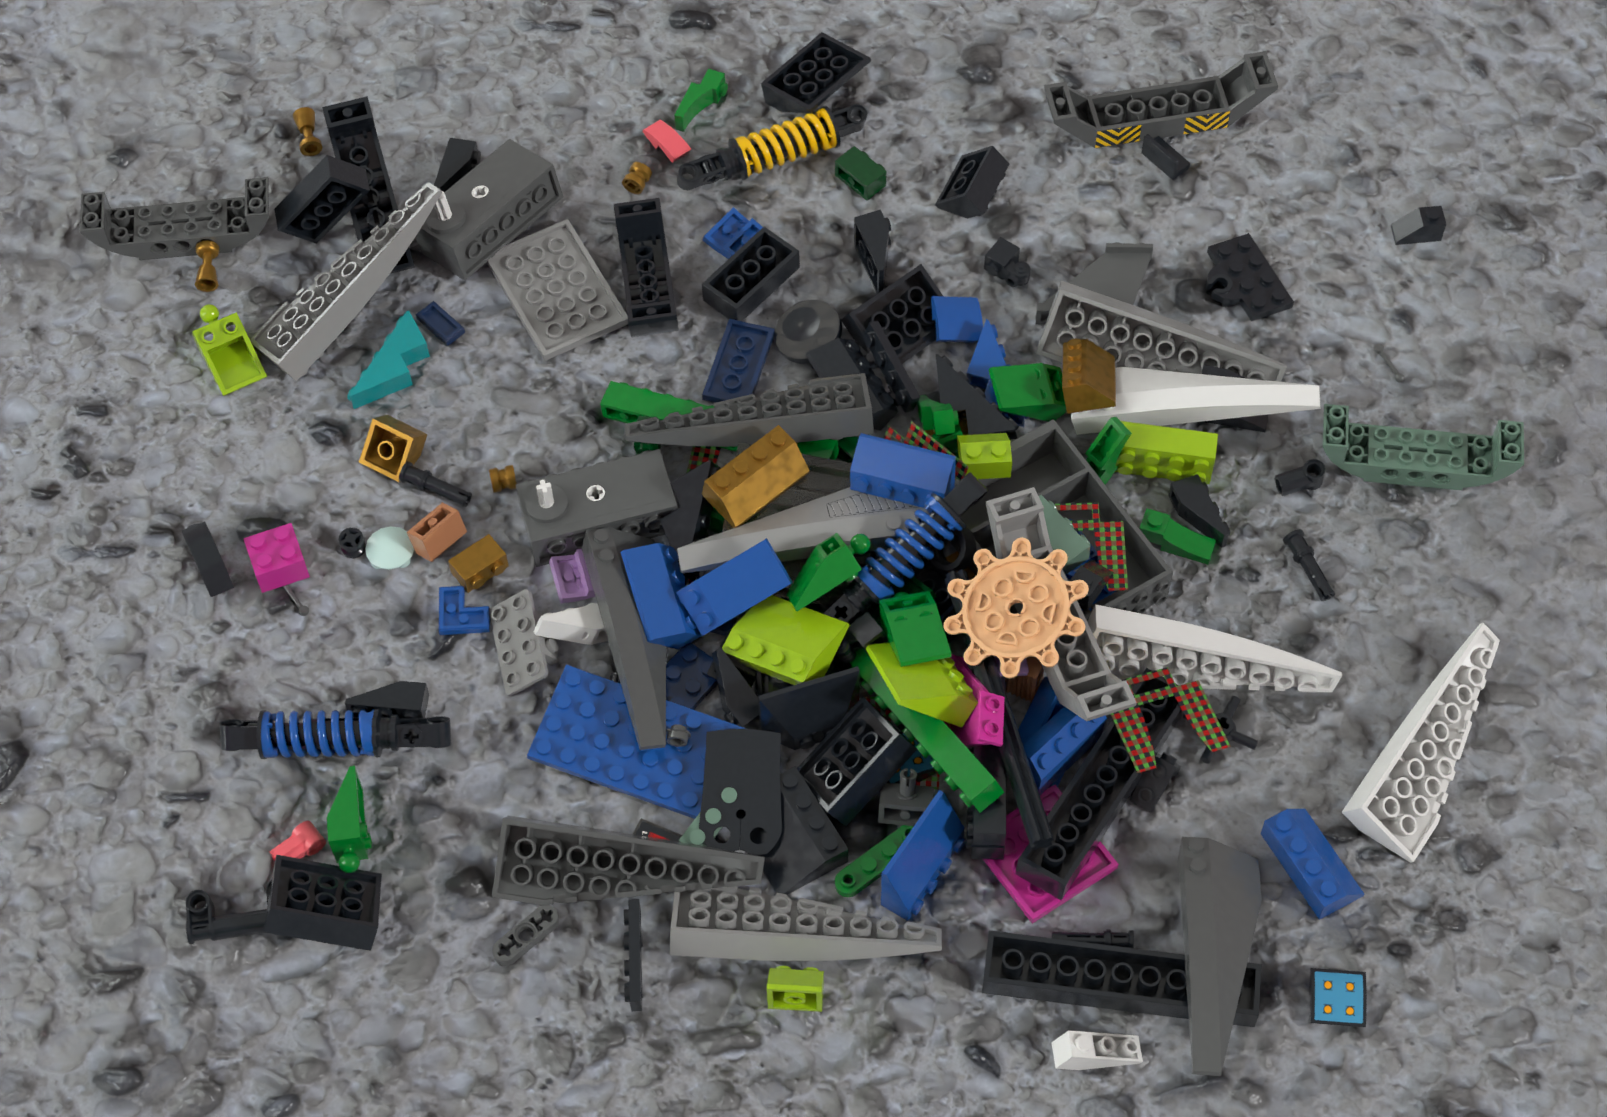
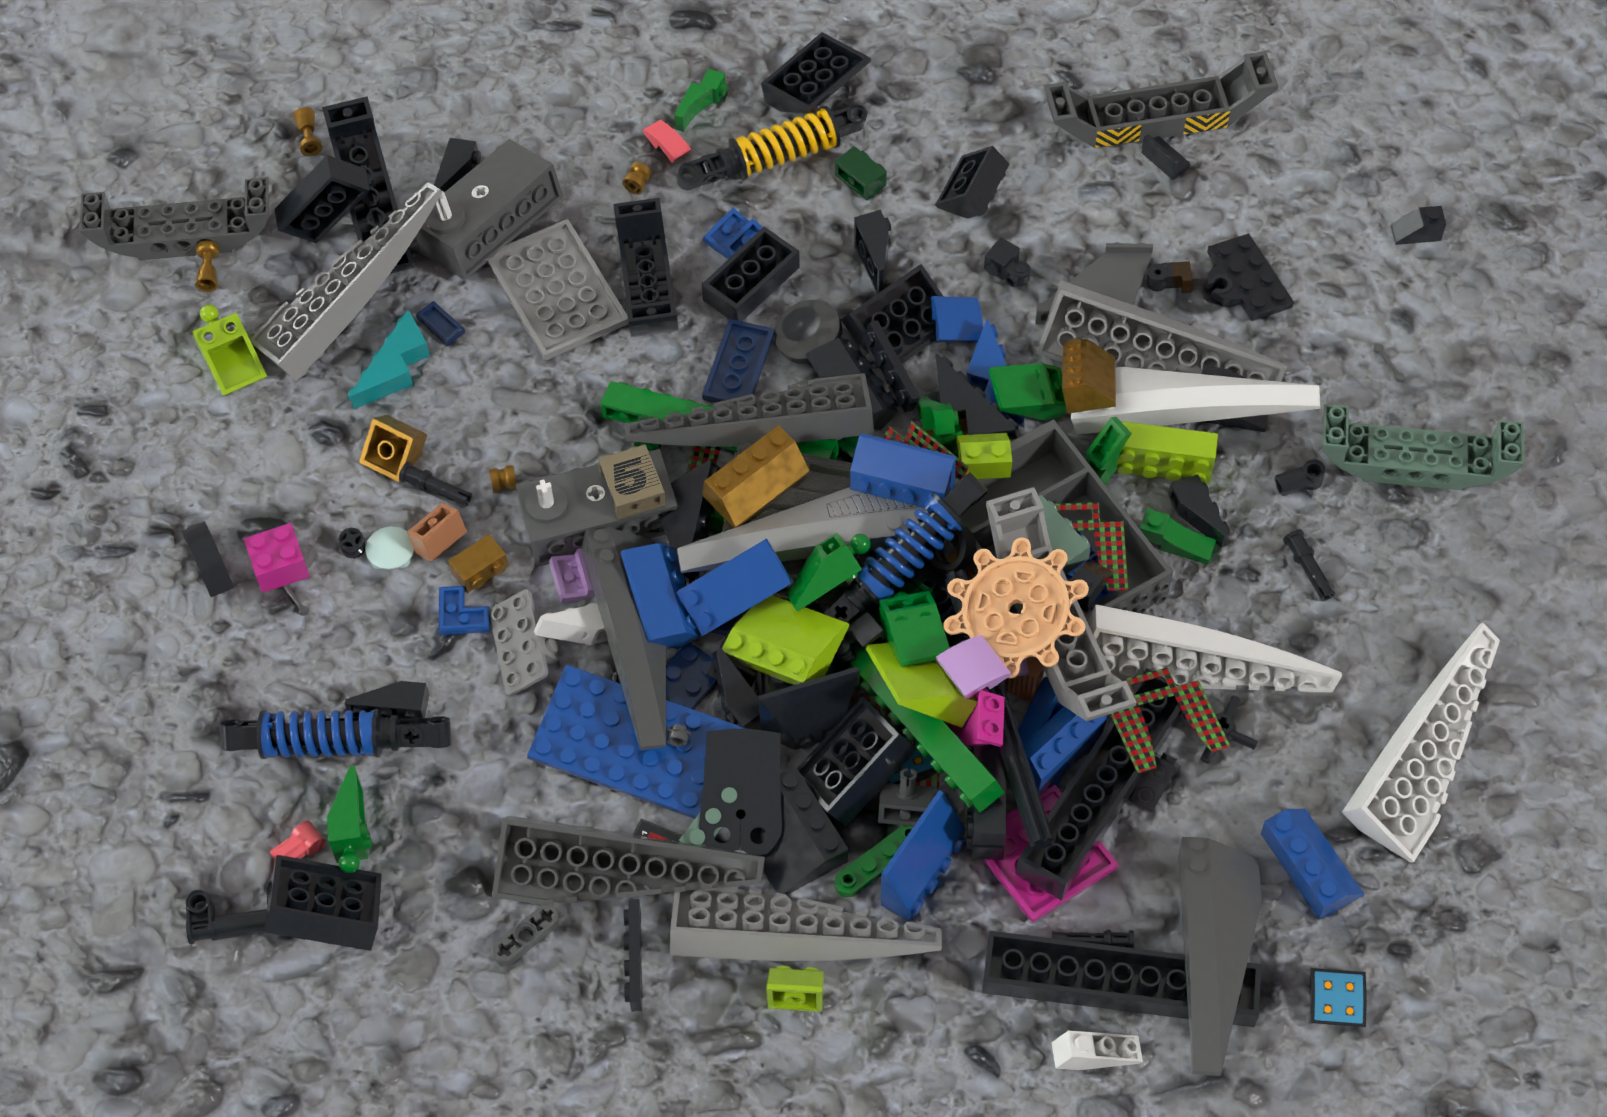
(632, 481): none -> dark tan panel
(973, 666): none -> lavender slope
(1170, 276): none -> leg

